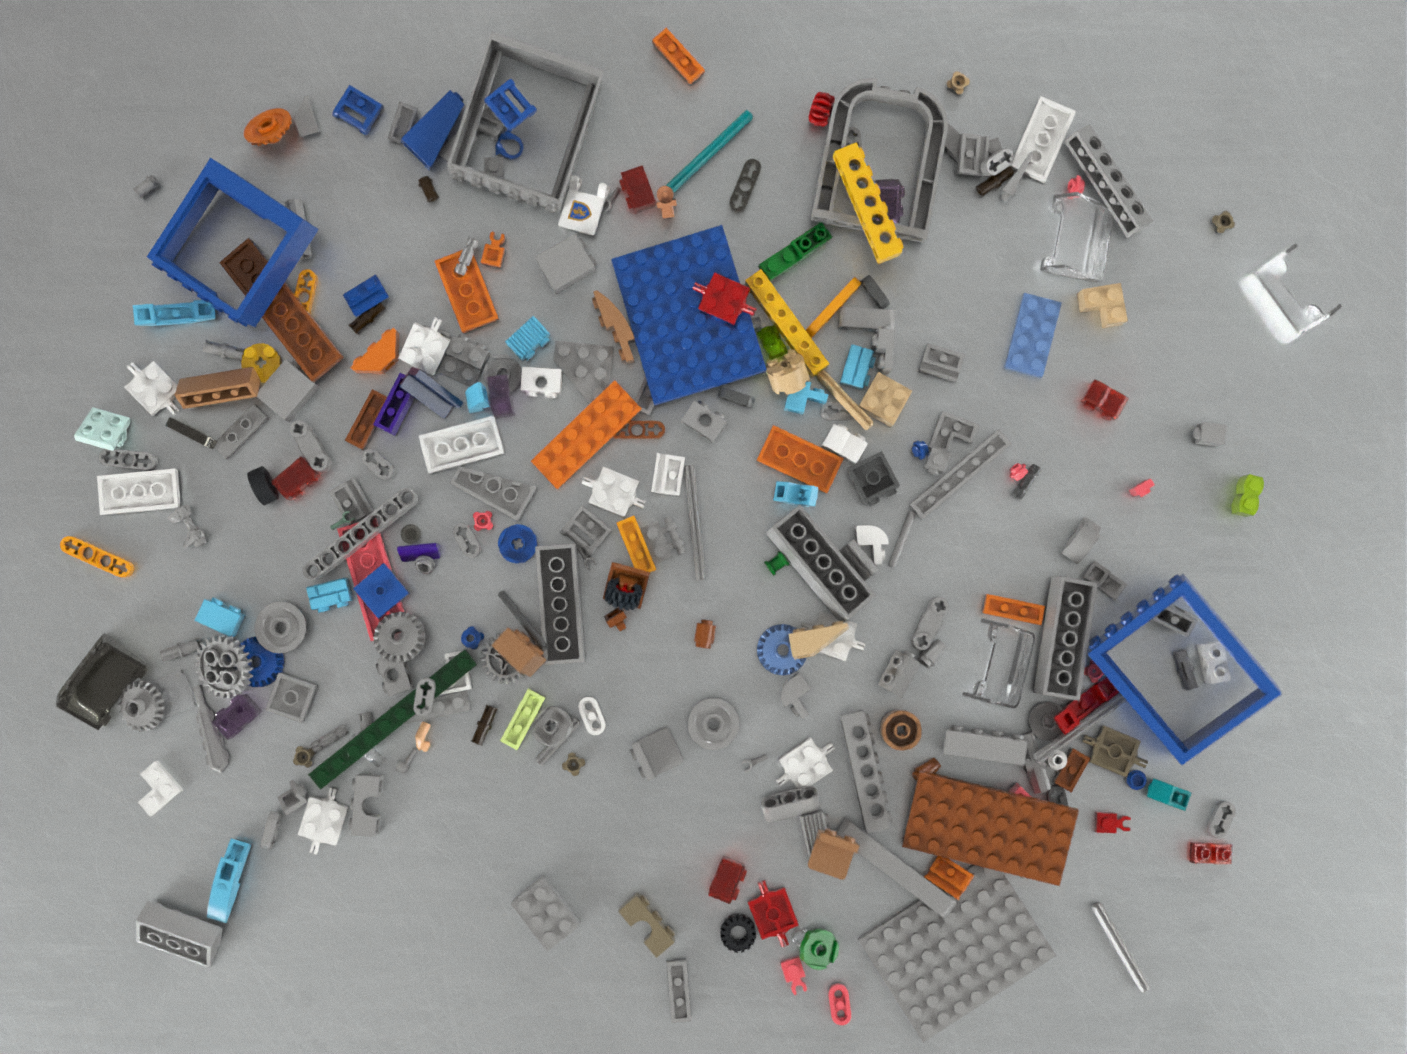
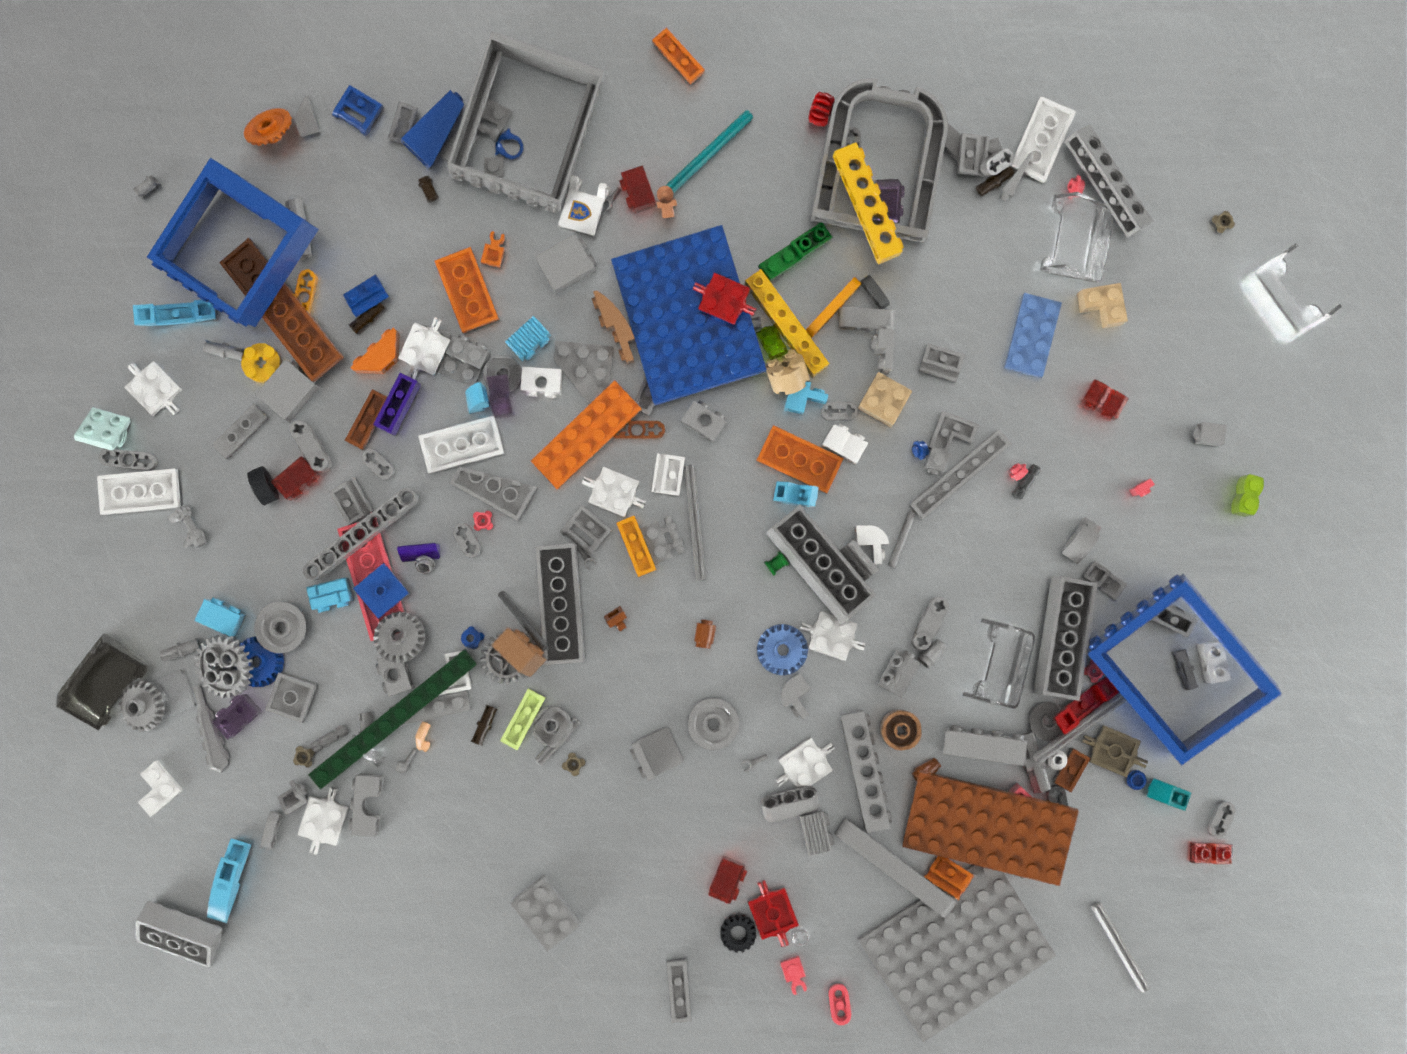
(97, 556): light orange beam -> none
(191, 433): clear smoke beam -> none
(218, 387): medium nougat brick -> none
(343, 520): sand green hand -> none
(410, 534): clear smoke tile -> none
(420, 695): light grey beam -> none
(429, 392): panel -> none
(466, 256): light grey axle -> none
(505, 109): blue plate -> none
(508, 549): blue plate -> none
(592, 715): white plate -> none
(625, 586): plate -> none
(637, 910): dark tan arch -> none
(736, 397): dark grey beam -> none
(745, 171): clear smoke beam -> none
(809, 944): plate -> none
(811, 642): tan slope -> none
(832, 853): medium nougat bracket -> none
(845, 400): tan axle -> none
(857, 367): medium azure brick -> none
(873, 479): dark grey plate -> none
(957, 76): tan plate -> none
(1013, 609): orange plate -> none
(1108, 822): red plate -> none

